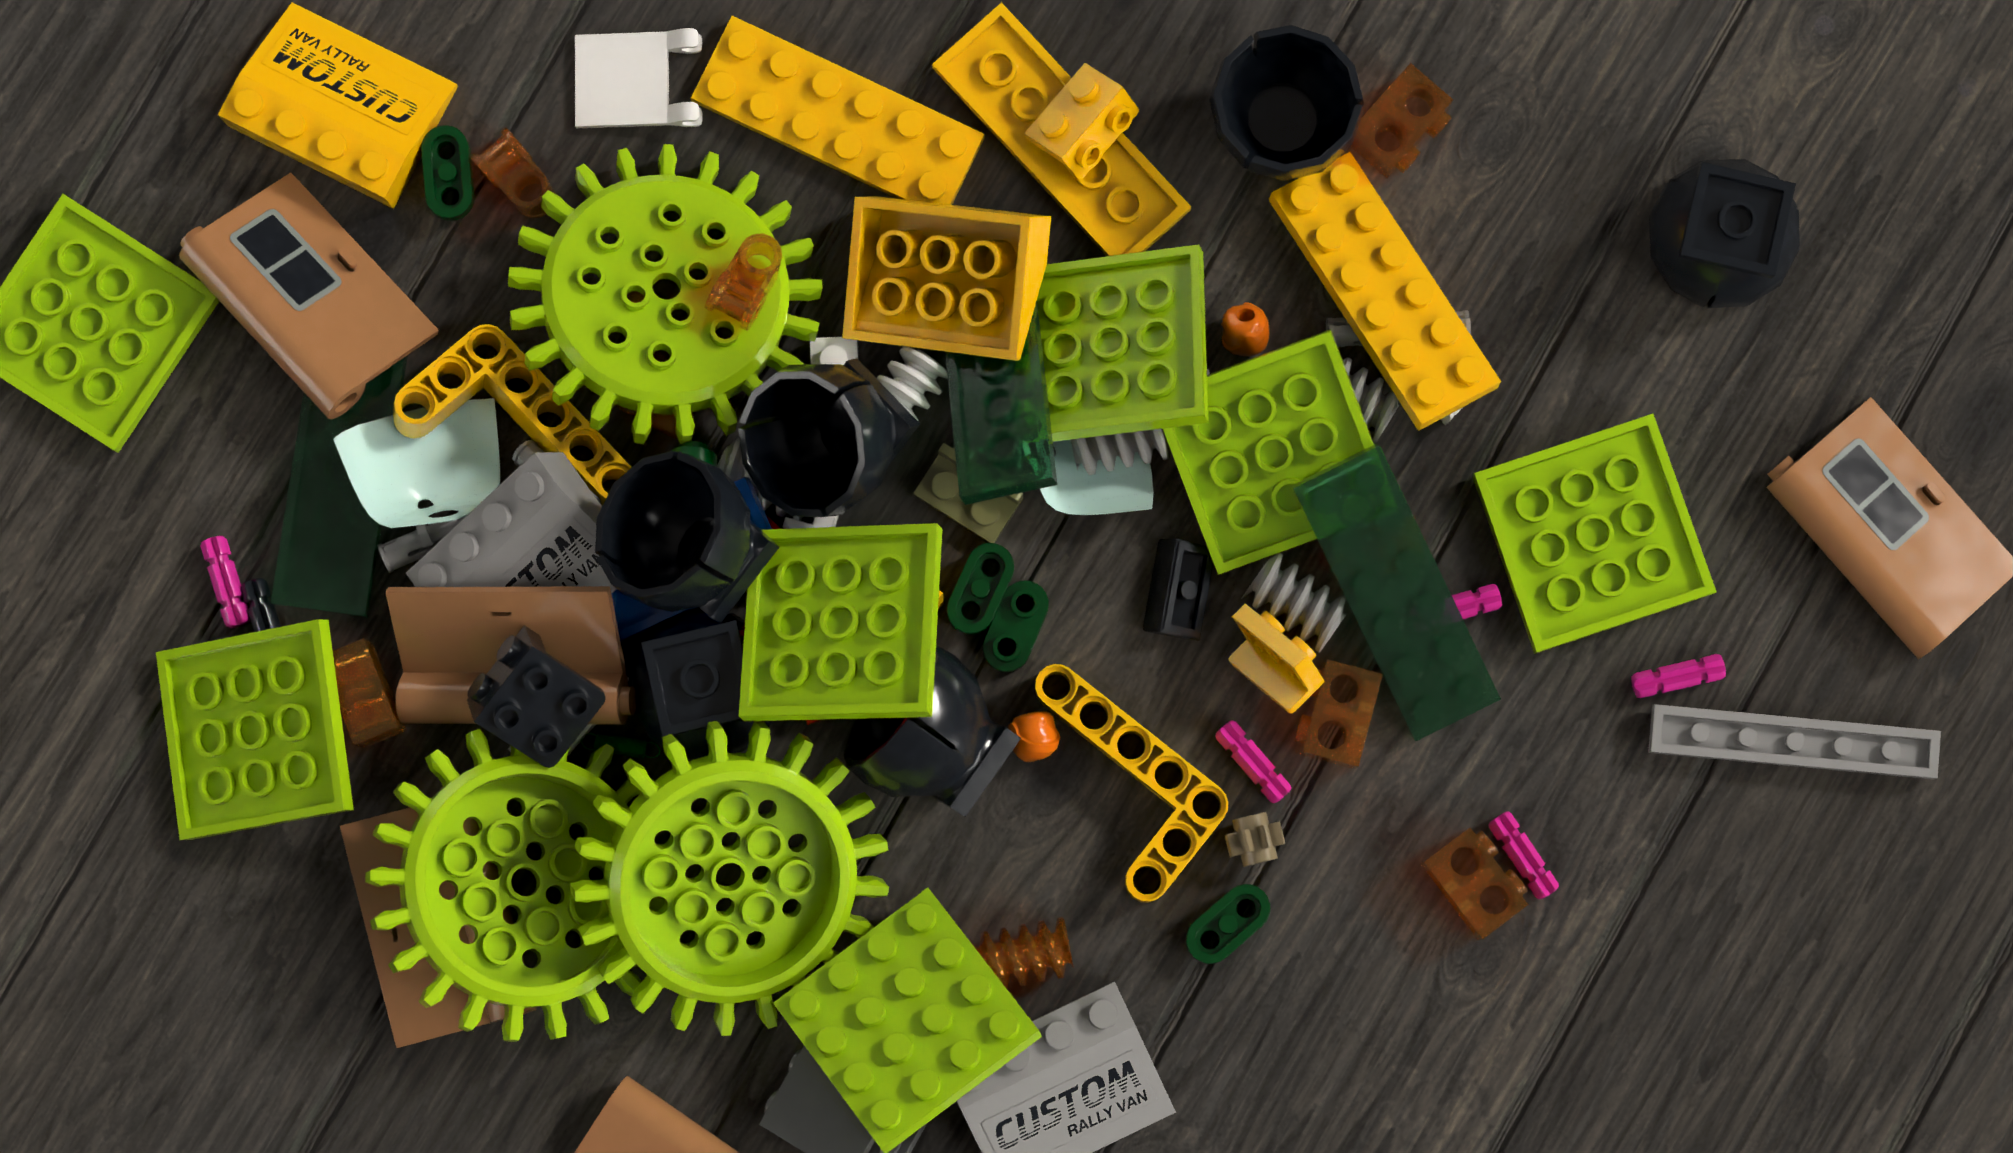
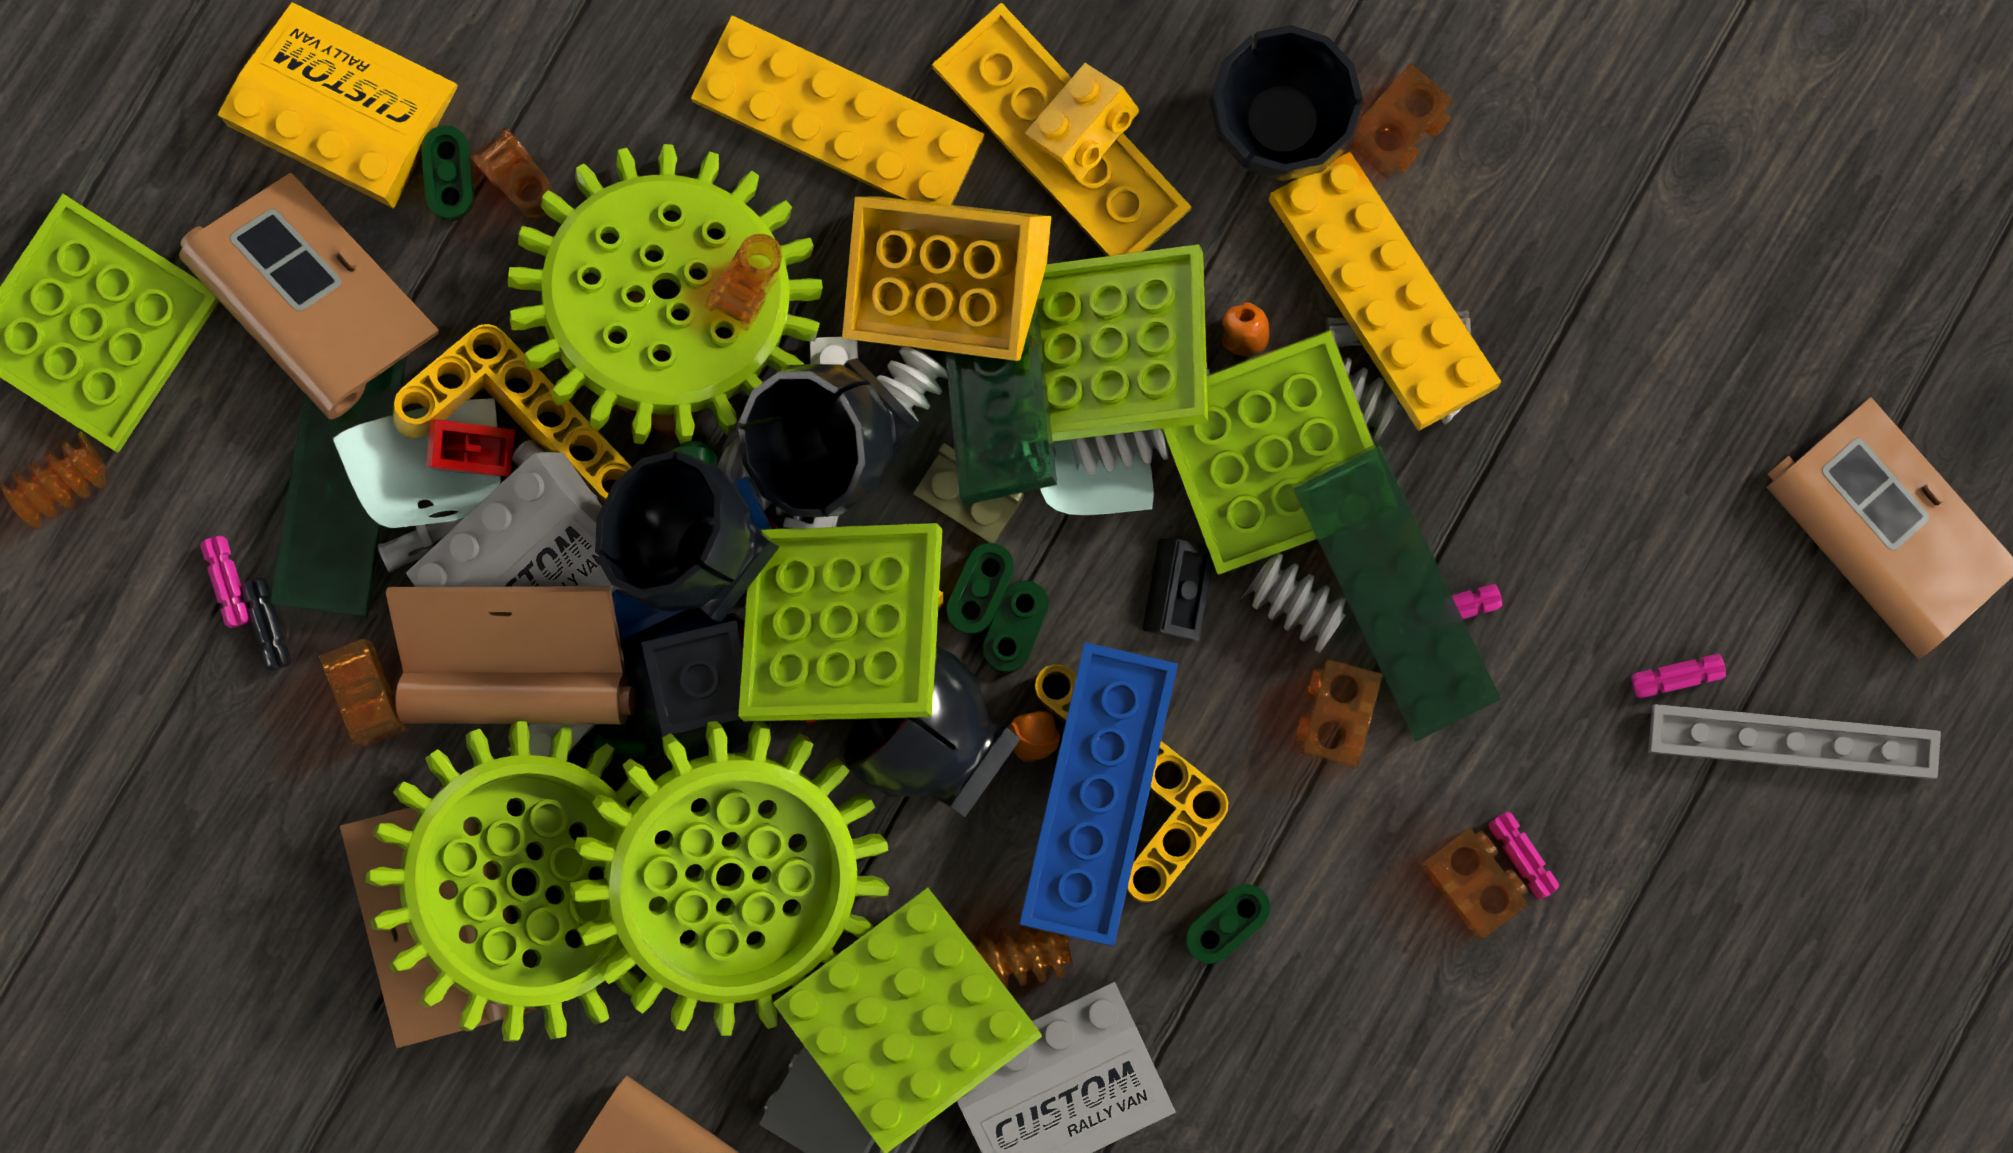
(56, 482): none -> clear orange piece
(254, 730): lime plate -> none
(470, 448): none -> red slope
(533, 699): black bracket -> none
(626, 79): white flag -> none
(1099, 794): none -> blue plate
(1253, 761): dark pink axle -> none
(1254, 839): dark tan gear -> none
(1273, 661): yellow bracket -> none
(1594, 533): lime plate -> none
(1724, 232): black plate -> none

